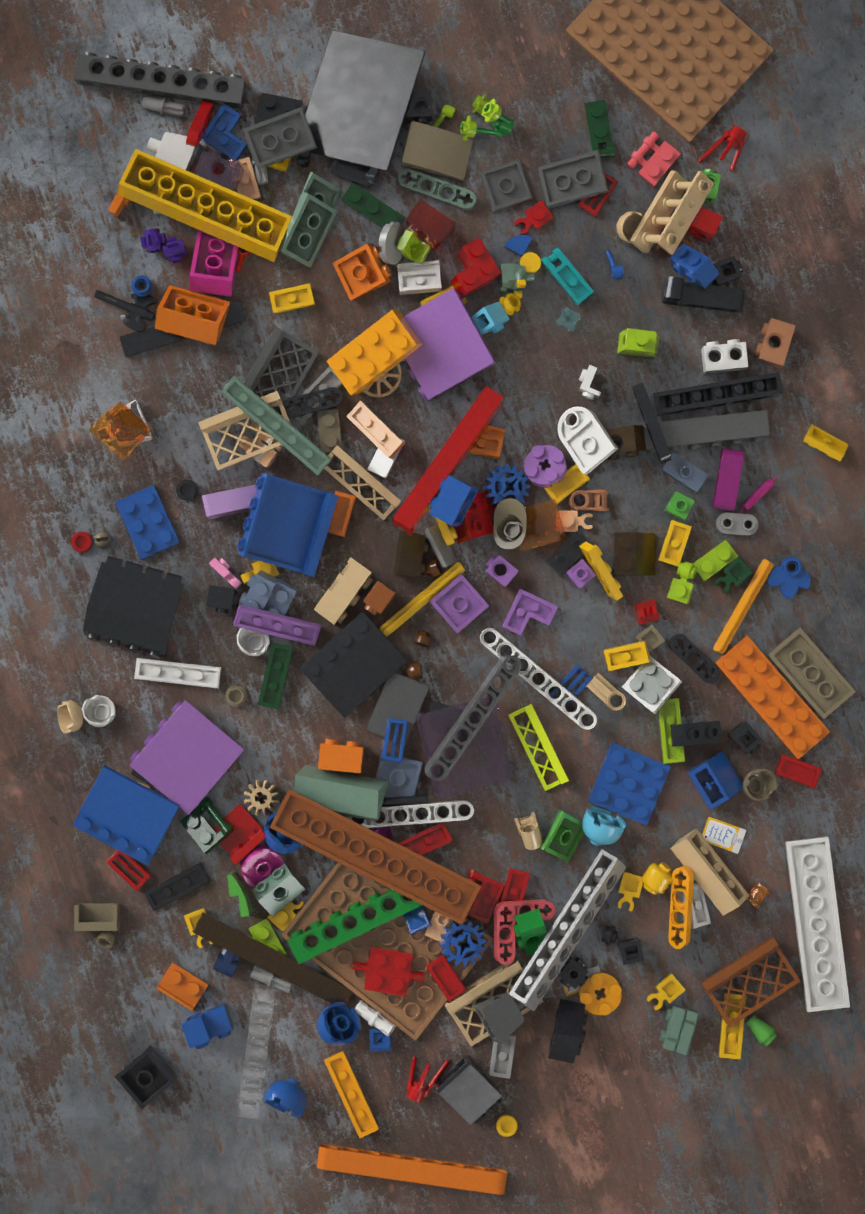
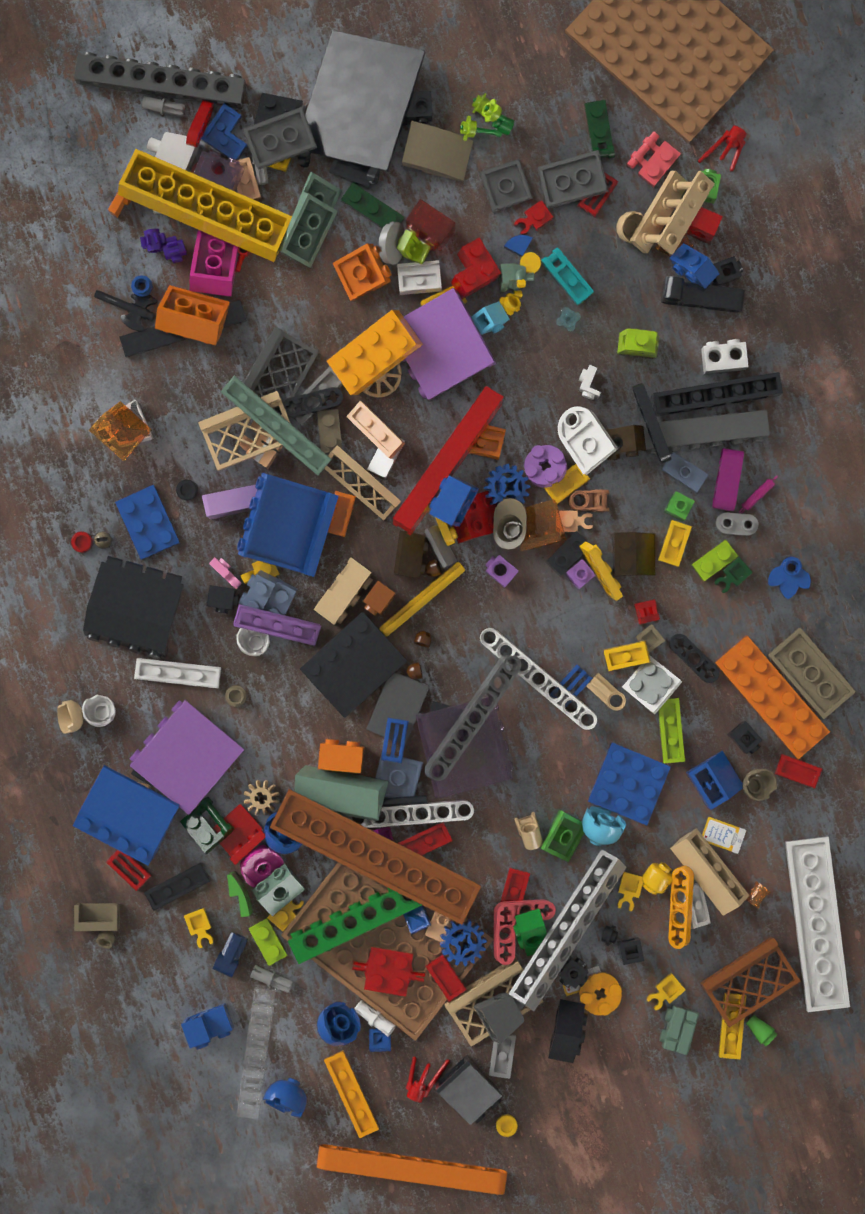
(146, 1077): black brick -> none
(182, 986): orange plate -> none
(271, 959): dark brown tile -> none
(275, 676): dark green plate -> none
(291, 298): yellow plate -> none
(438, 186): sand green beam -> none
(447, 111): lime hand -> none
(459, 603): medium lavender plate -> none
(486, 898): red plate -> none
(527, 606): medium lavender plate -> none
(543, 739): neon yellow fence -> none
(616, 271): blue hand -> none
(680, 588): lime plate -> none
(696, 733): black brick -> none
(743, 606): light orange axle -> none
(783, 333): nougat brick -> none
(825, 442): yellow plate -> none

